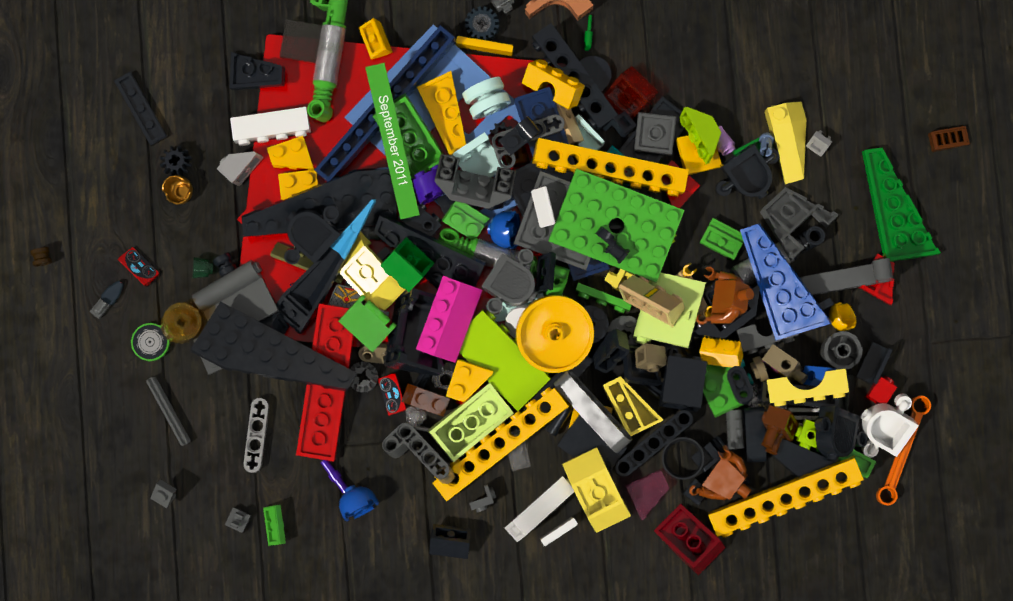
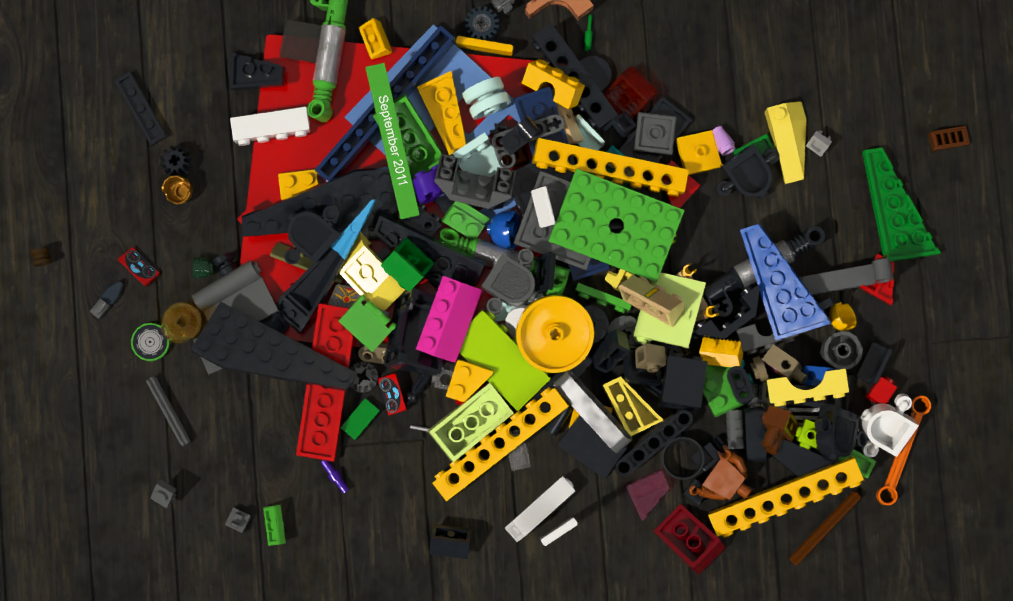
(238, 166): light grey slope -> none
(259, 435): light grey beam -> none
(291, 154): yellow wing -> none
(356, 502): blue cylinder -> none
(360, 419): none -> green tile
(415, 416): clear piece -> none
(423, 454): dark grey beam -> none
(425, 400): reddish brown brick -> none
(481, 505): dark grey bracket -> none
(596, 490): light yellow slope -> none
(613, 248): black connector -> none
(702, 132): lime slope -> none
(722, 239): bright green plate -> none
(729, 298): dark orange torso -> none
(766, 141): sand blue pin -> none
(787, 213): dark grey wing -> none
(825, 528): none -> reddish brown axle

